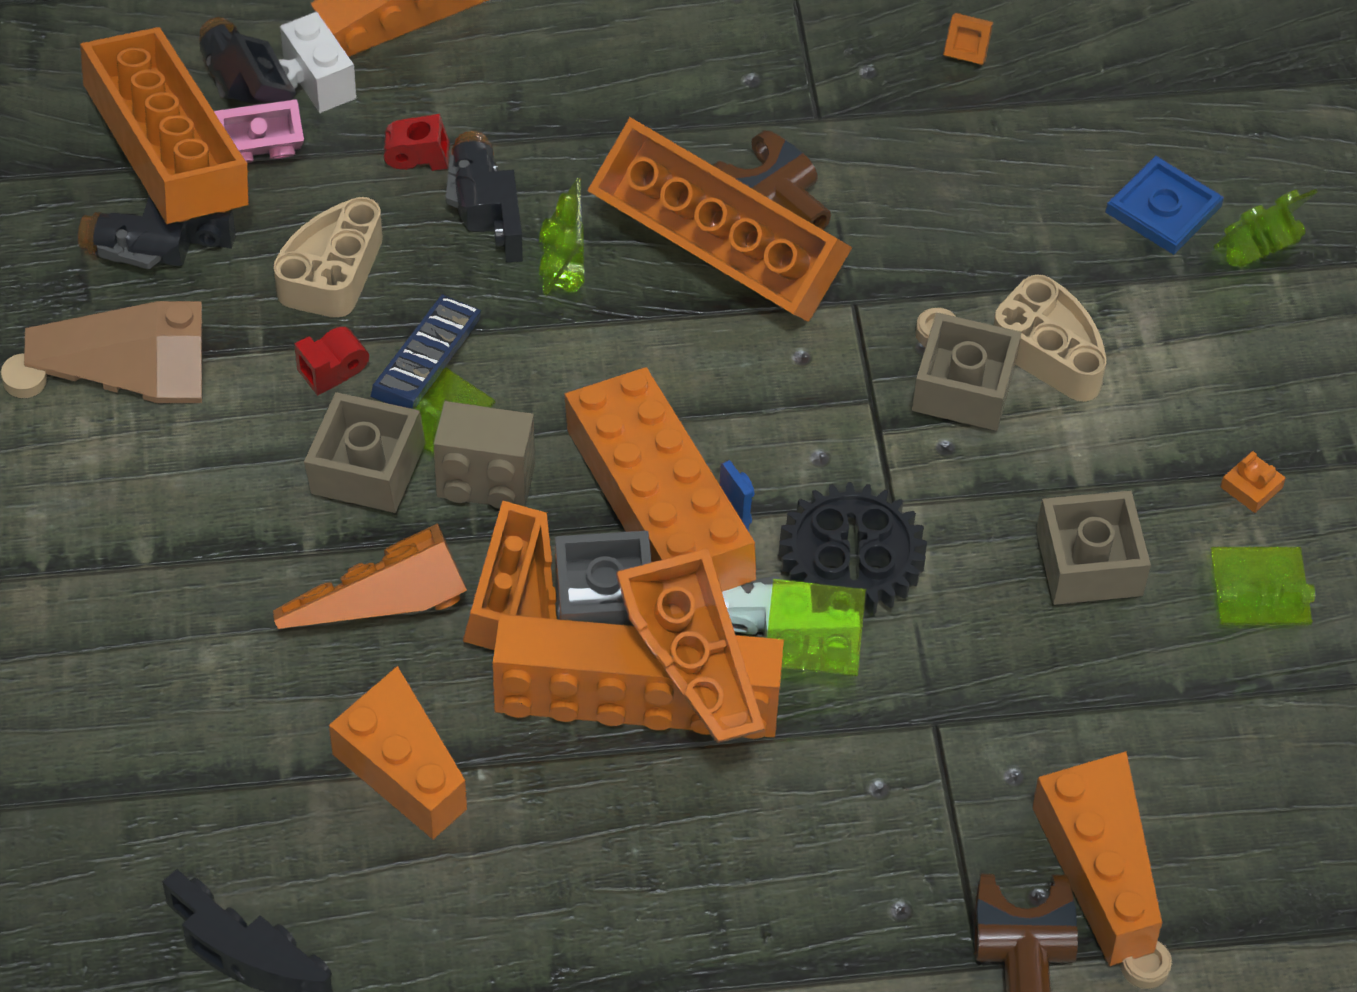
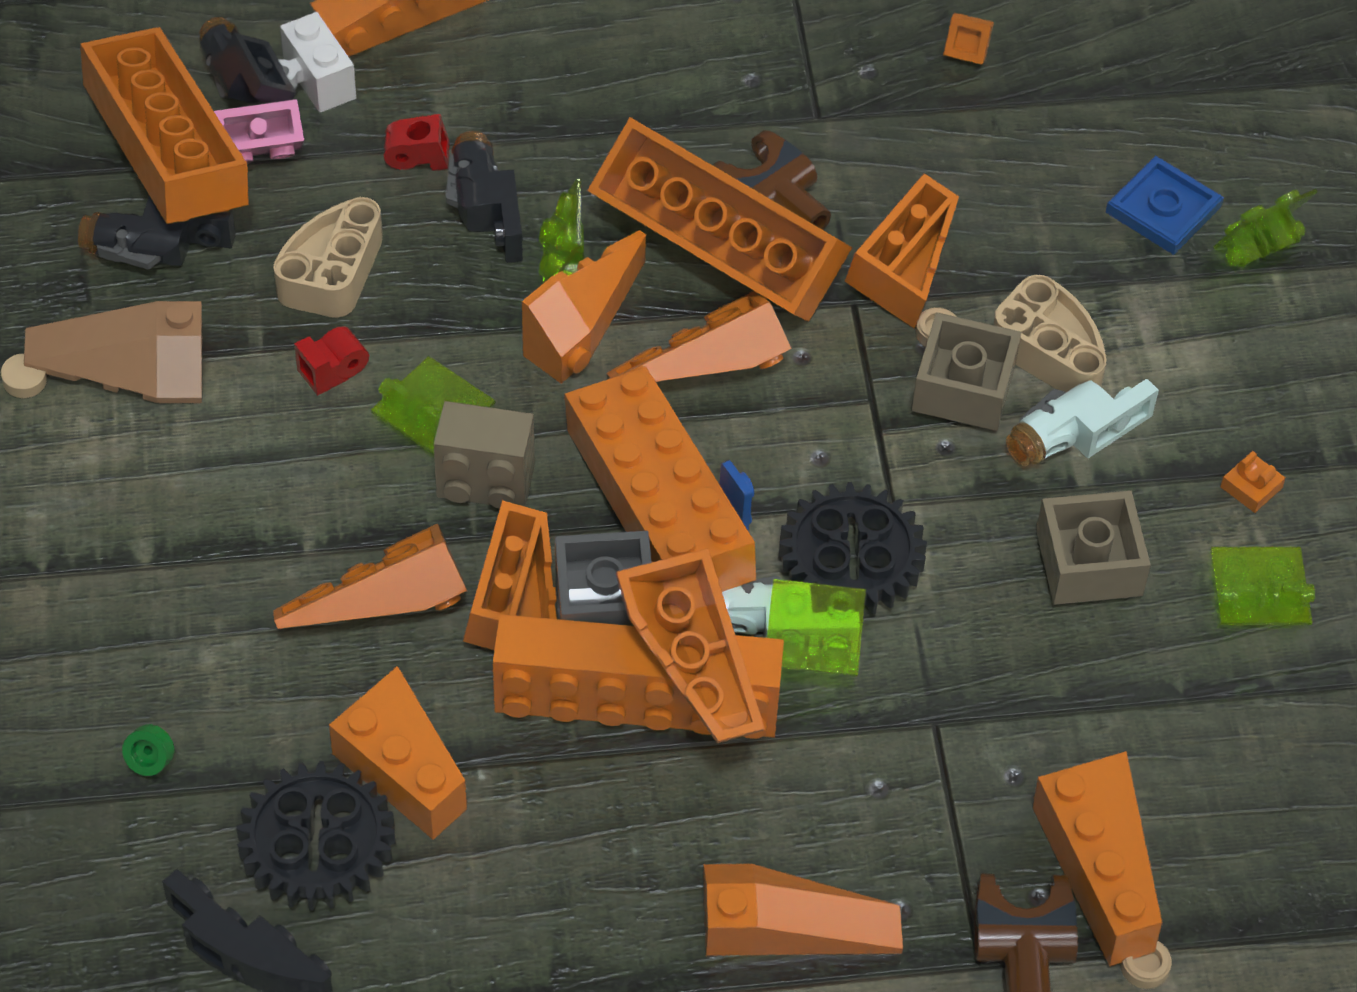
(148, 750): none -> green tile
(361, 835): none -> black gear
(365, 452): dark tan brick -> none
(426, 353): tile -> none
(573, 311): none -> orange wedge
(734, 339): none -> orange wedge
(783, 914): none -> orange wedge
(904, 251): none -> orange wedge
(1079, 418): none -> light aqua plate

